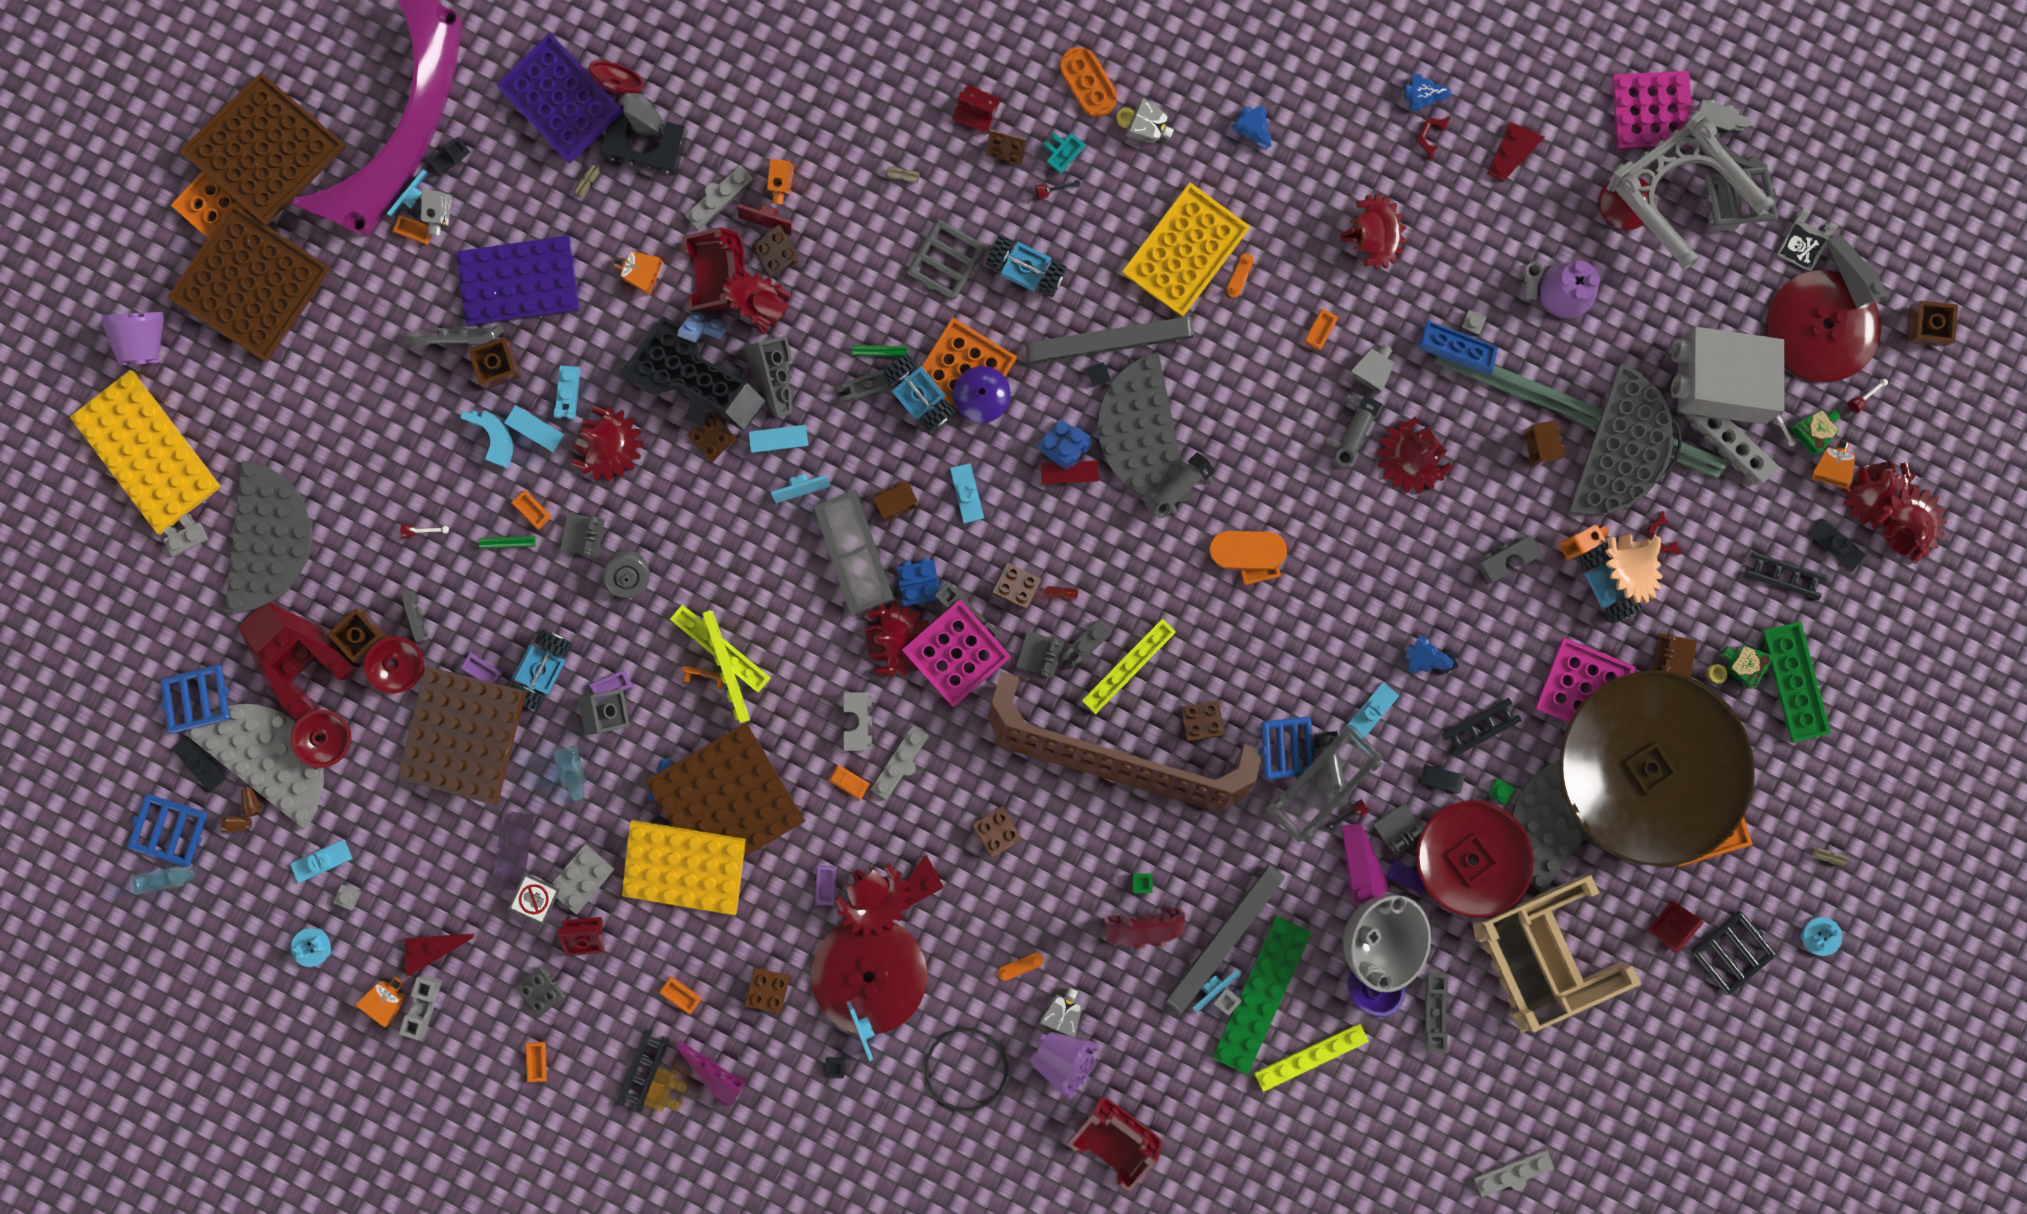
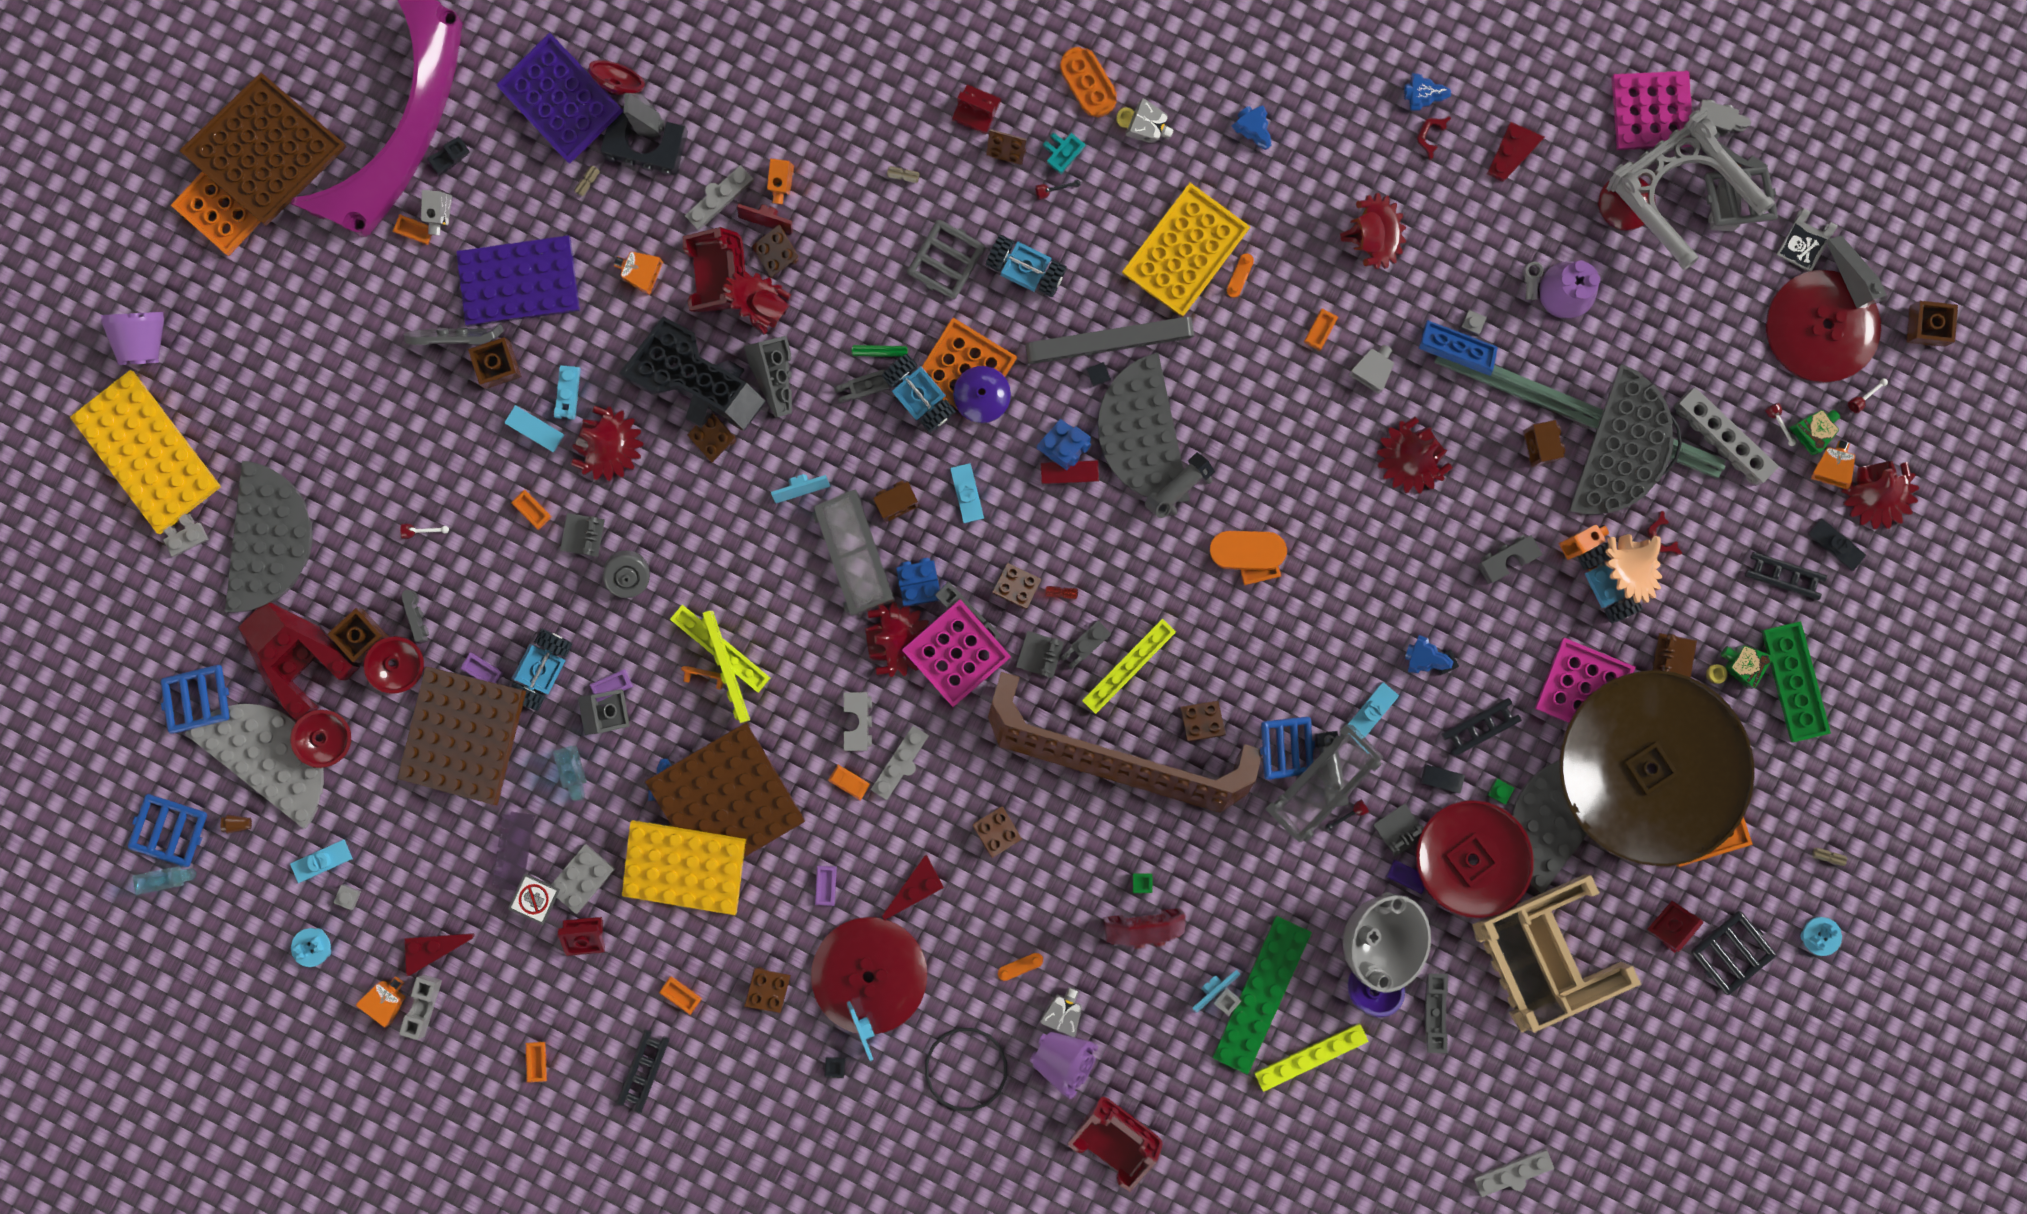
(199, 764): black piece -> none
(249, 283): reddish brown plate -> none
(249, 803): reddish brown cone -> none
(410, 195): medium azure piece -> none
(501, 442): medium azure arch -> none
(507, 542): green axle -> none
(540, 991): dark grey hinge -> none
(660, 1090): clear yellow plate -> none
(698, 324): medium blue plate -> none
(717, 1079): magenta wedge -> none
(778, 438): medium azure piece -> none
(874, 900): dark red piece -> none
(1224, 939): dark grey beam -> none
(1357, 430): dark grey piece -> none
(1363, 869): magenta wedge -> none
(1729, 375): light grey brick -> none
(1912, 523): dark red piece -> none

